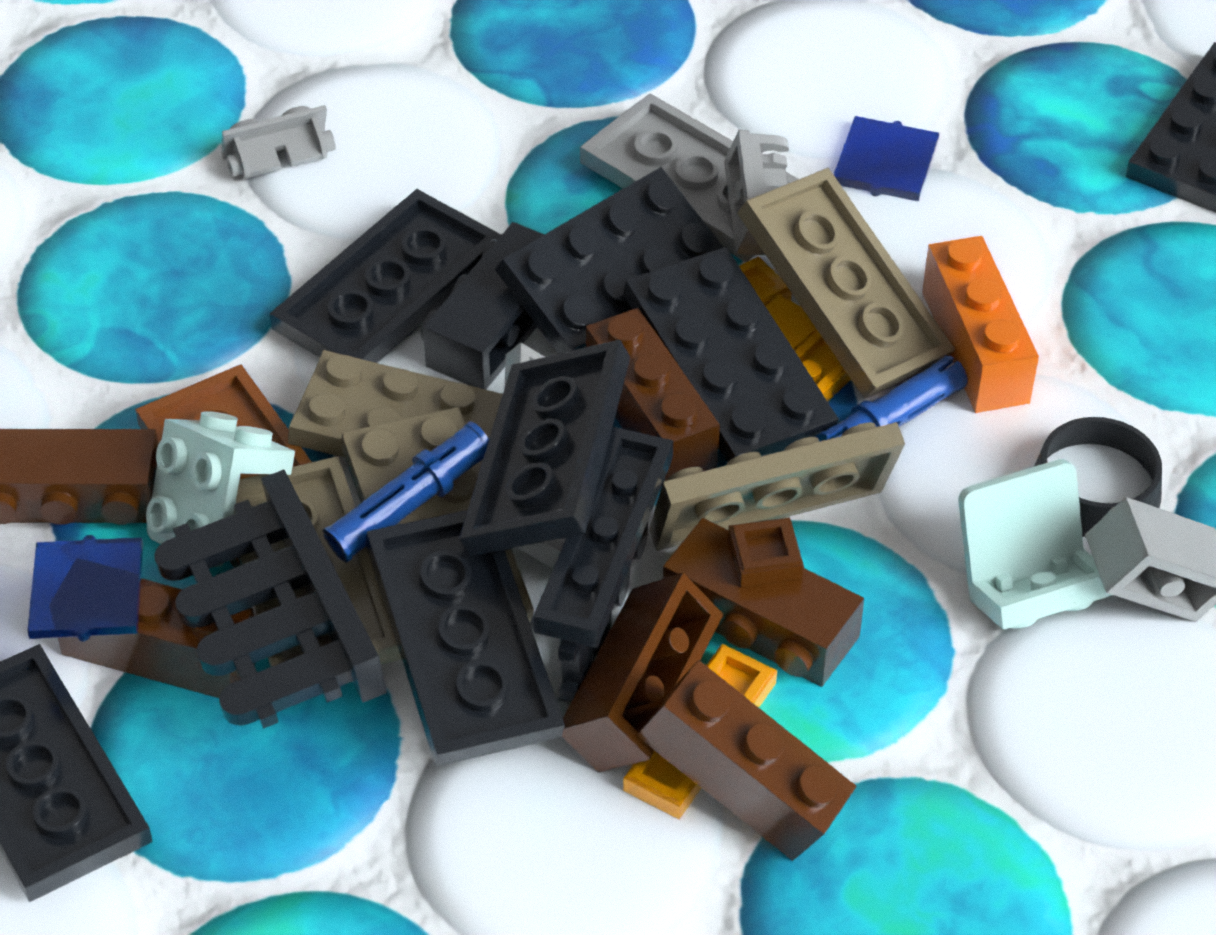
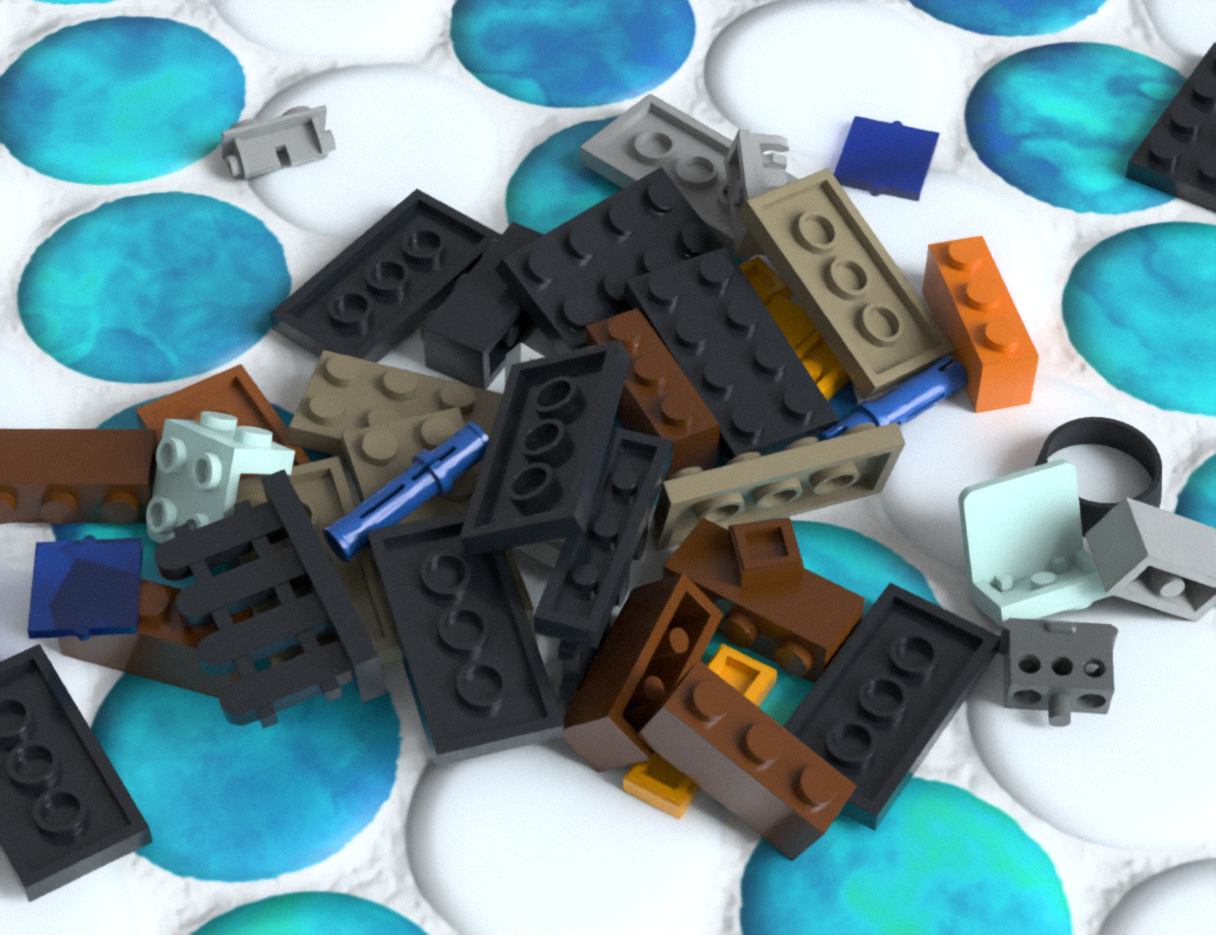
(891, 696): none -> black plate
(1058, 676): none -> dark grey piece

